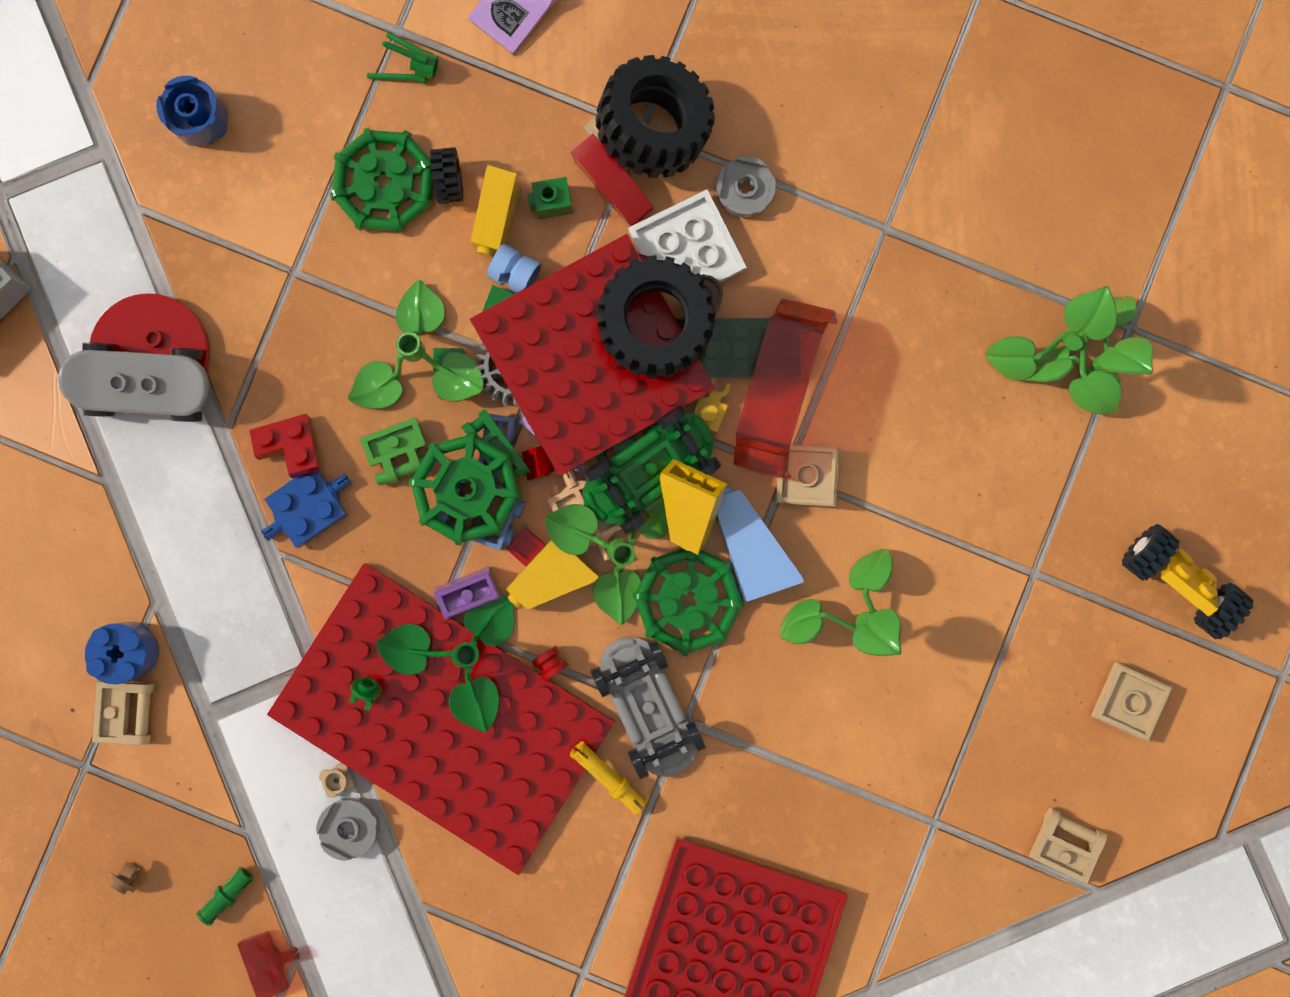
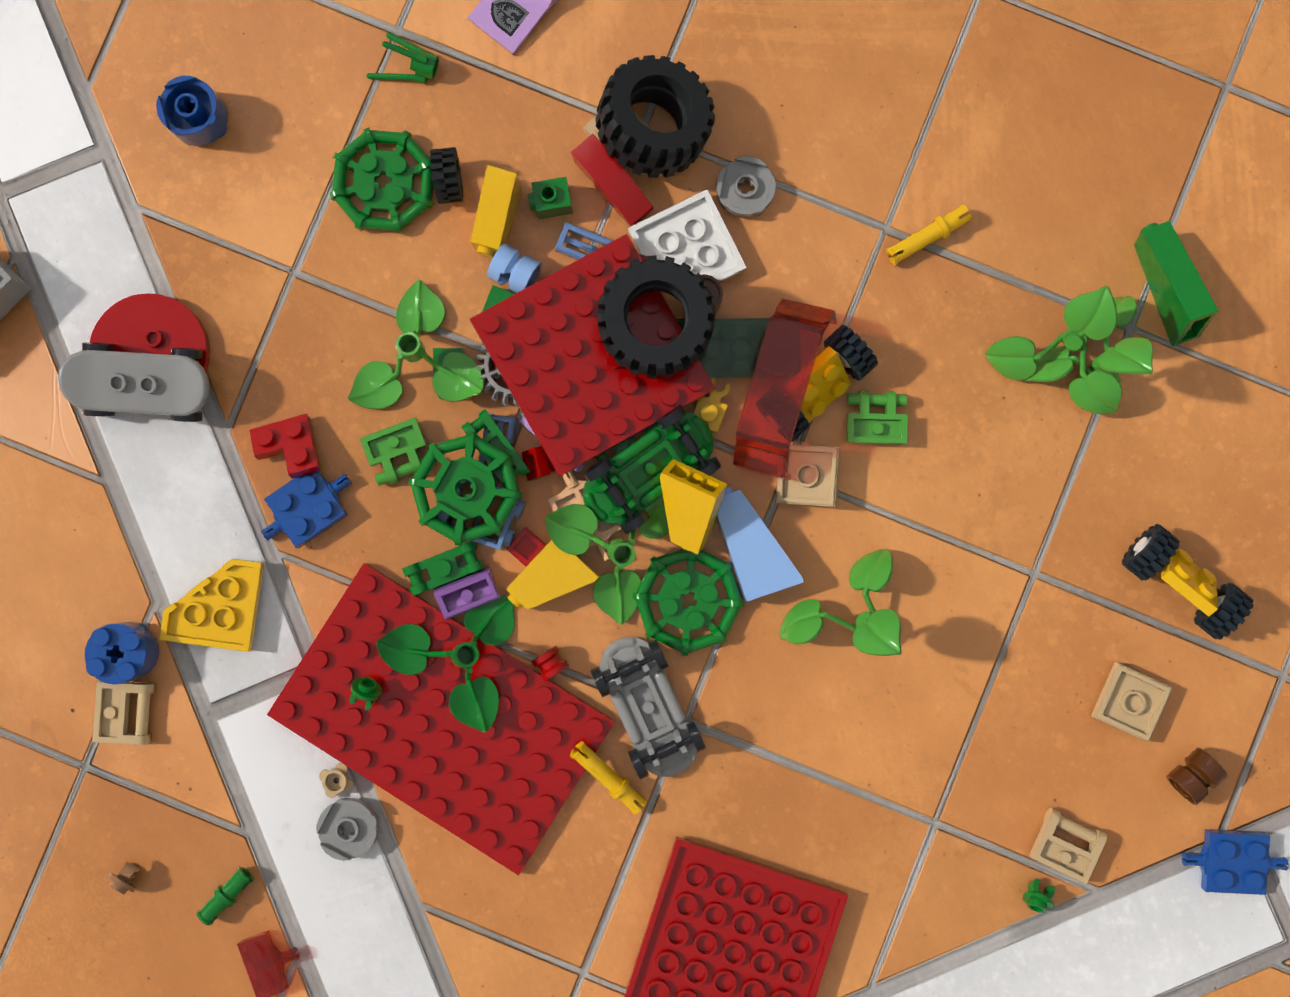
(218, 609): none -> yellow plate
(443, 568): none -> green plate
(582, 233): none -> medium blue tile
(829, 379): none -> plate
(875, 427): none -> bright green plate
(938, 229): none -> yellow pin
(1036, 900): none -> green plate
(1174, 283): none -> green slope
(1196, 776): none -> reddish brown wheel
(1235, 862): none -> blue plate

